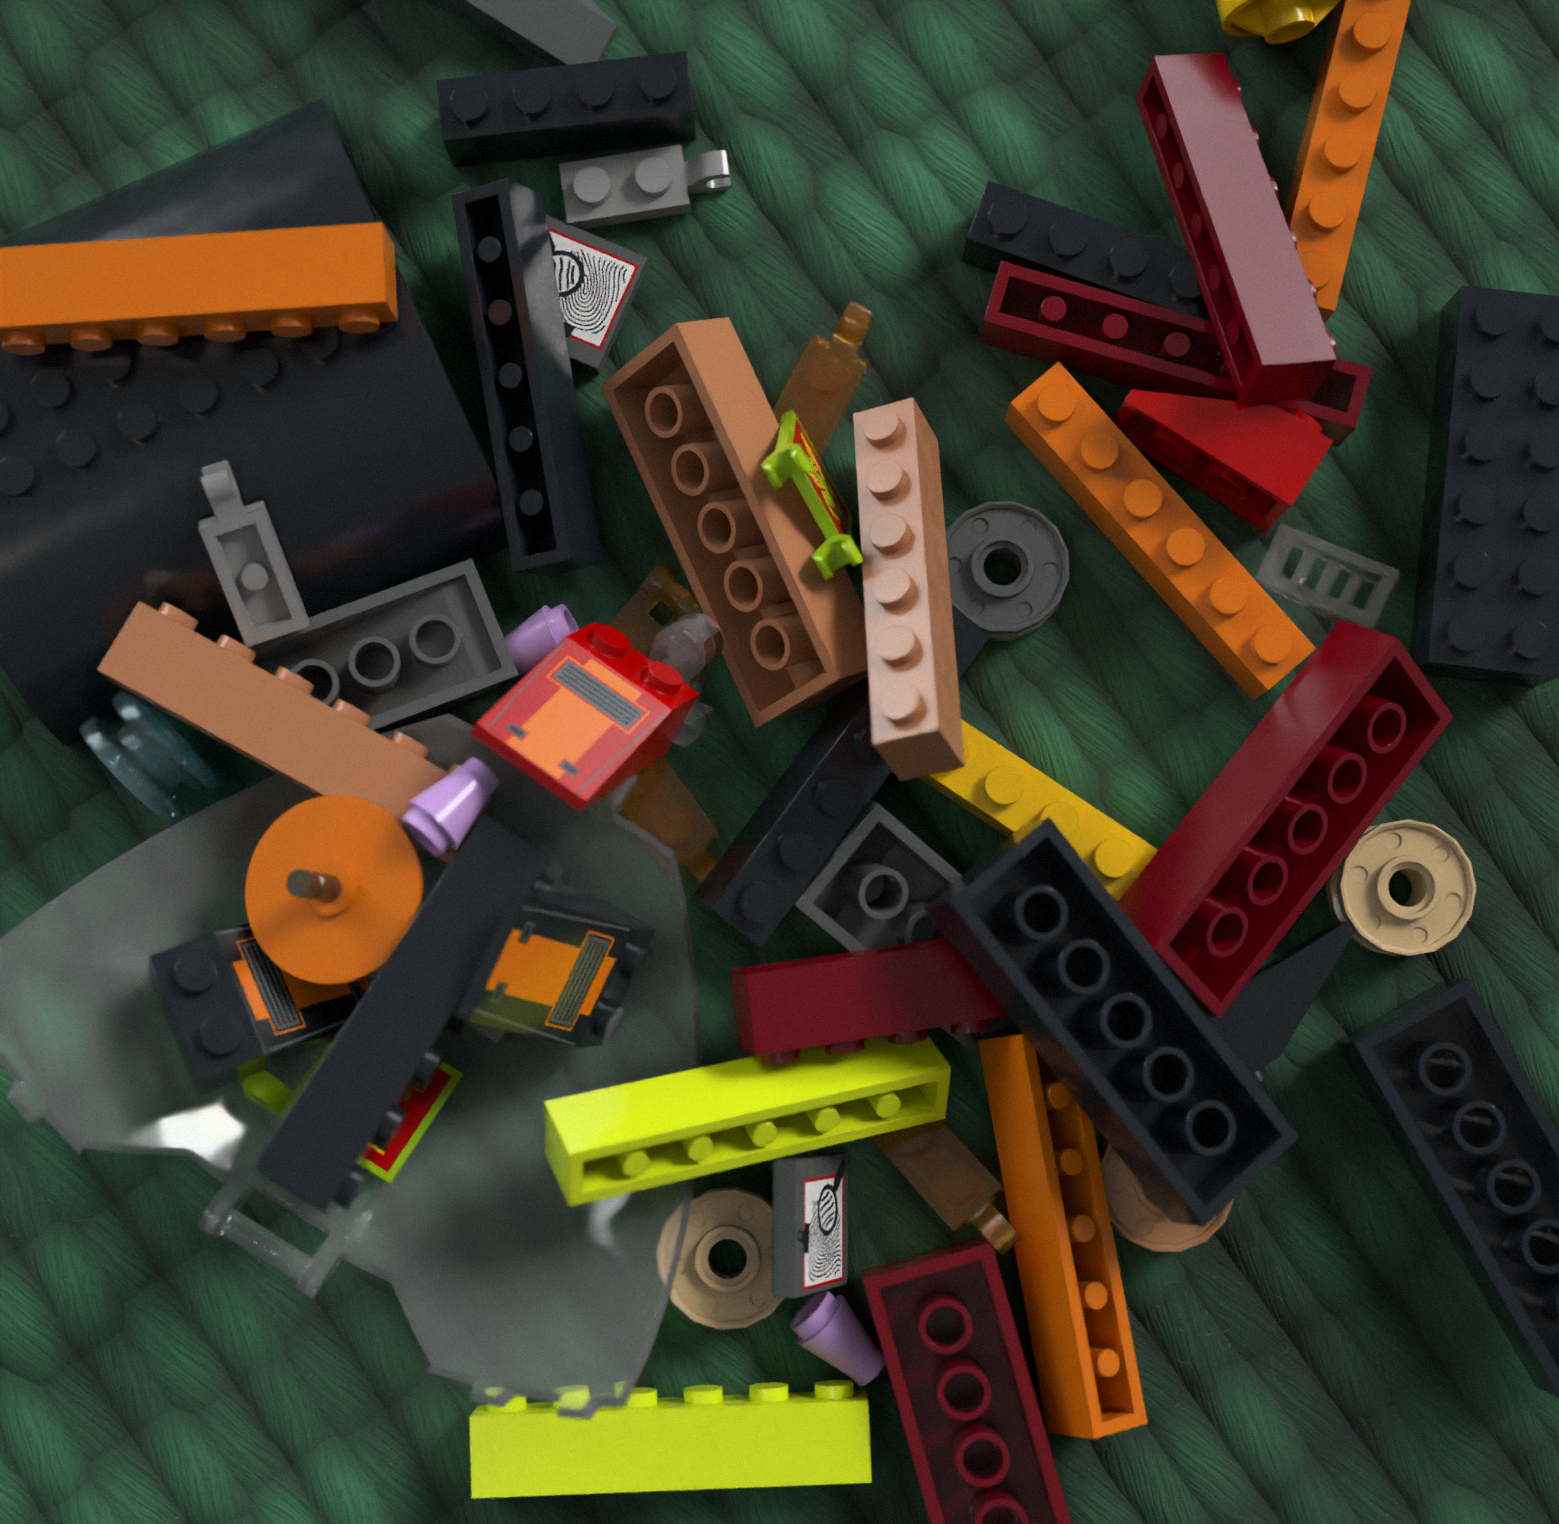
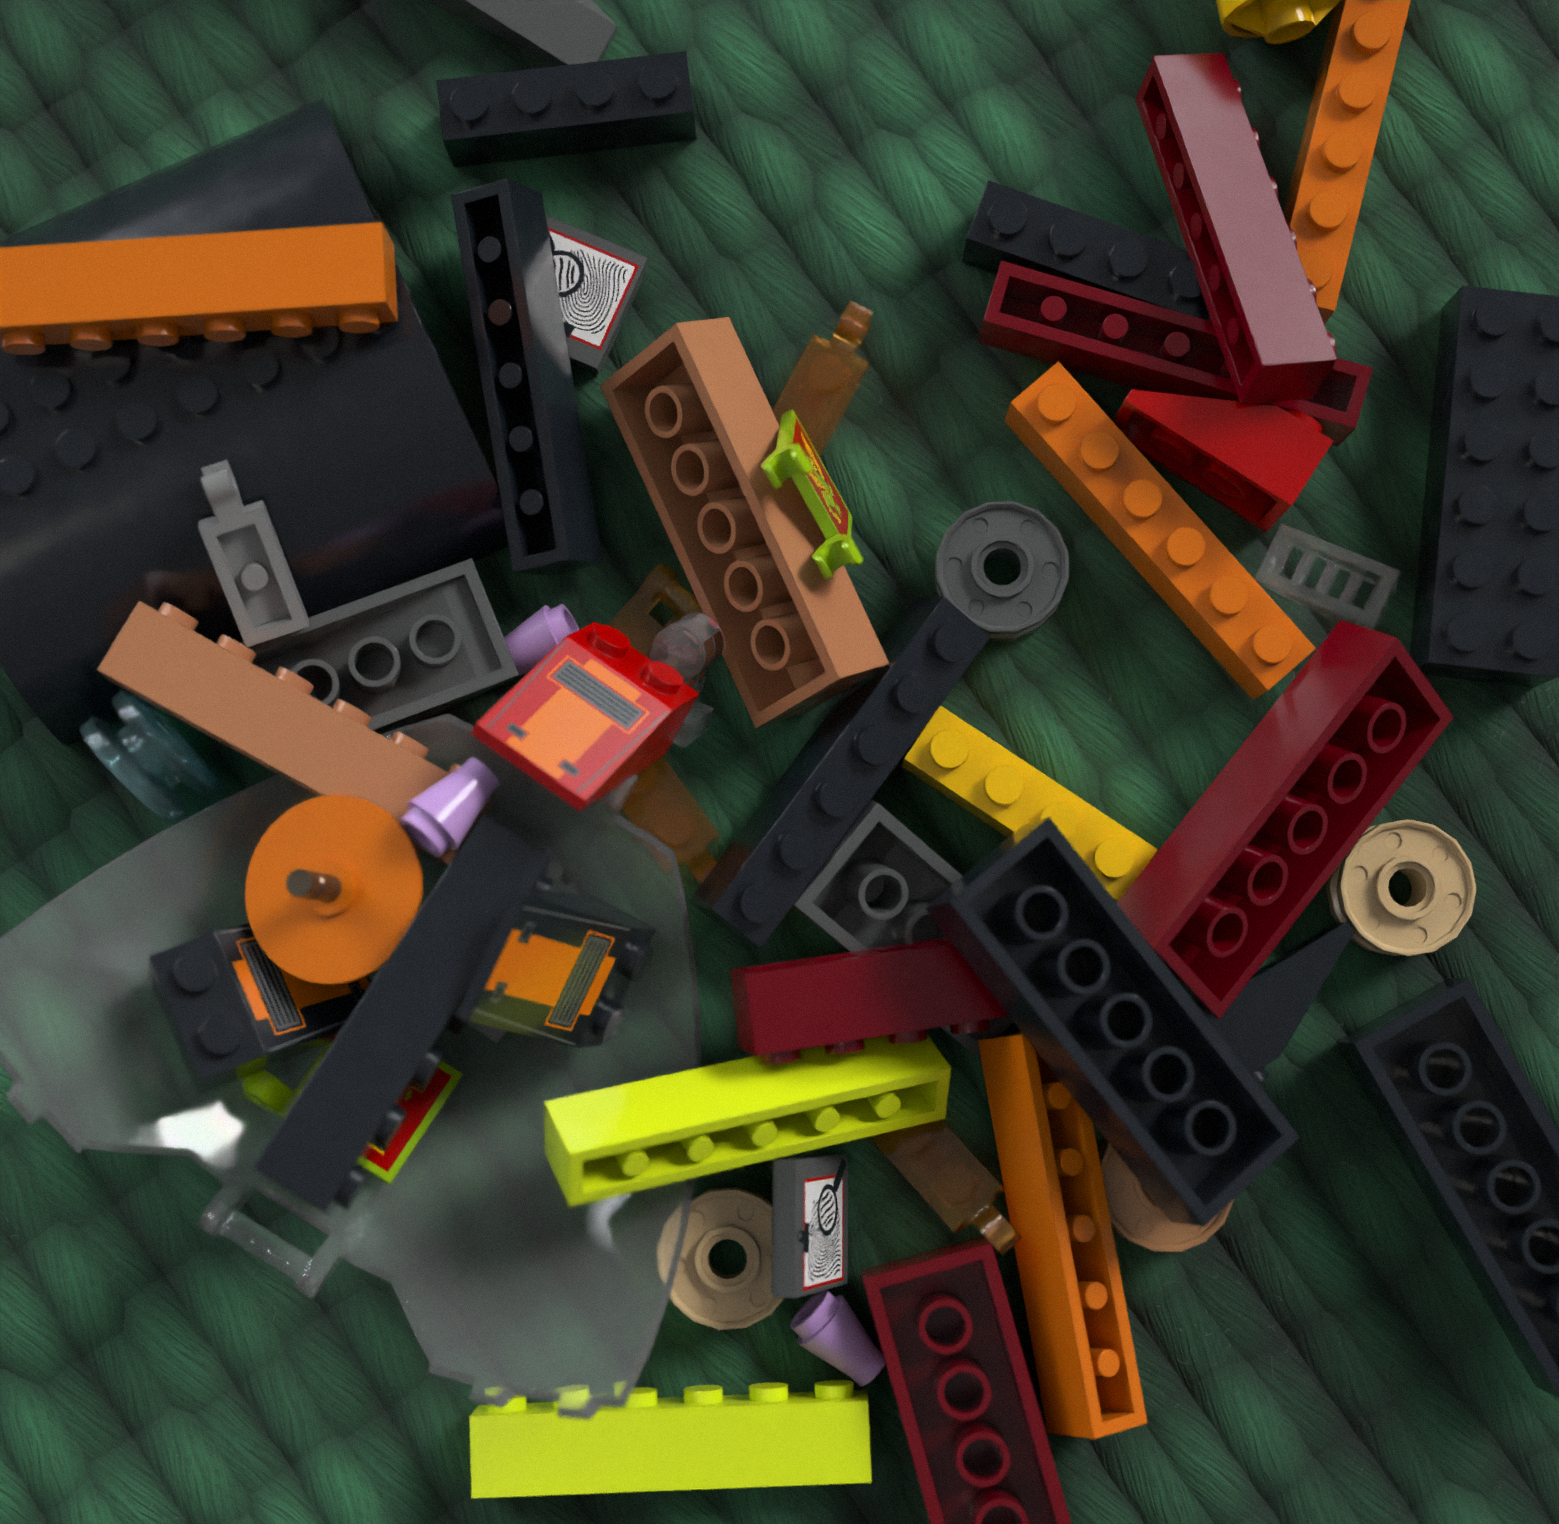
(638, 185): light grey plate -> none
(907, 592): nougat brick -> none

